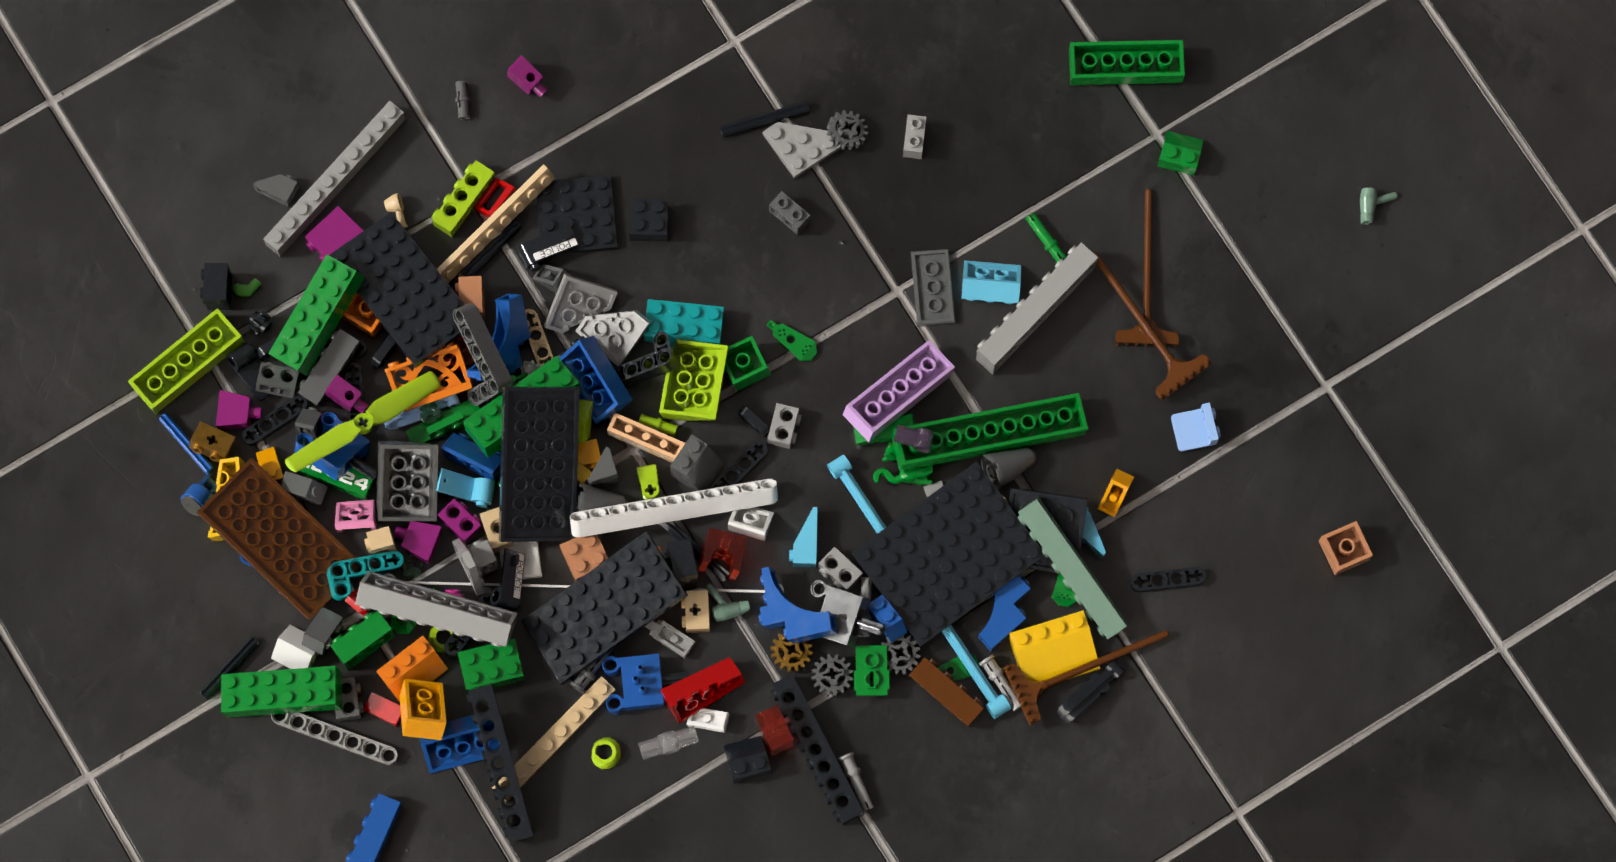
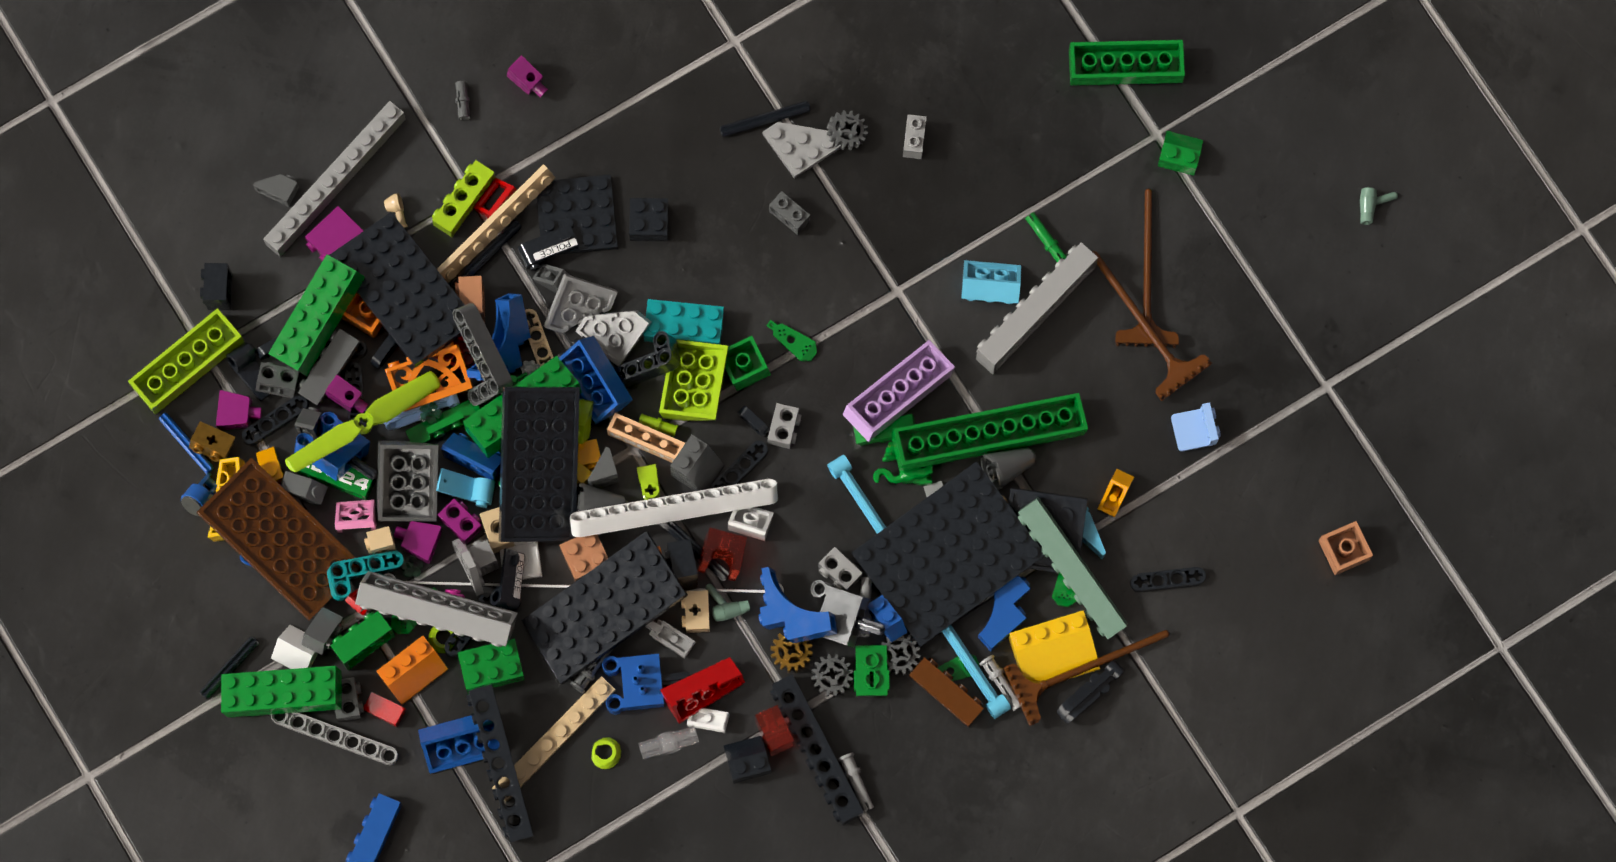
(246, 290): bright green arm -> none
(260, 322): black gear -> none
(422, 709): light orange brick -> none
(805, 545): medium azure slope -> none
(919, 439): clear purple piece -> none
(933, 287): dark grey tile -> none

